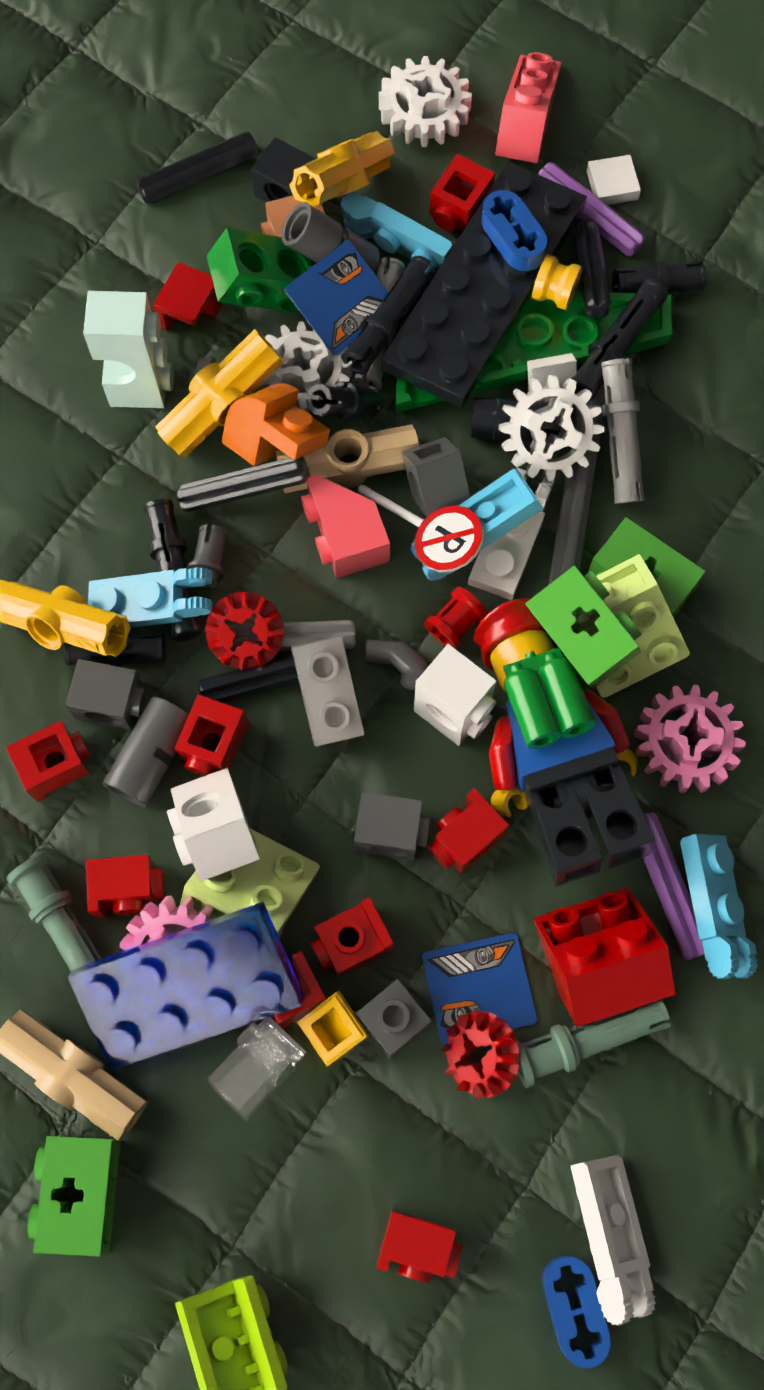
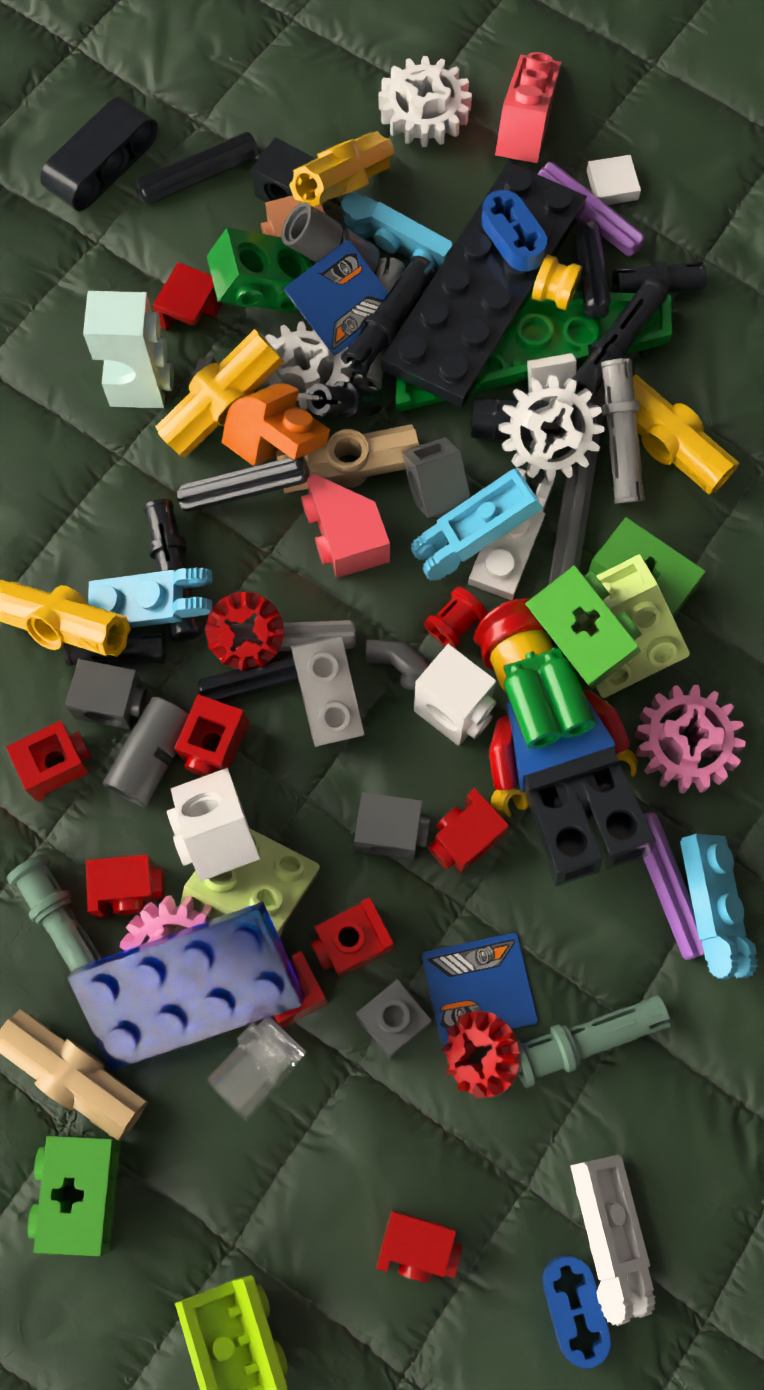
(99, 153): none -> black beam
(210, 552): dark grey pin -> none
(333, 1029): yellow slope -> none
(445, 538): piece -> none
(455, 200): red brick -> none
(605, 956): red slope -> none
(678, 437): none -> yellow piece

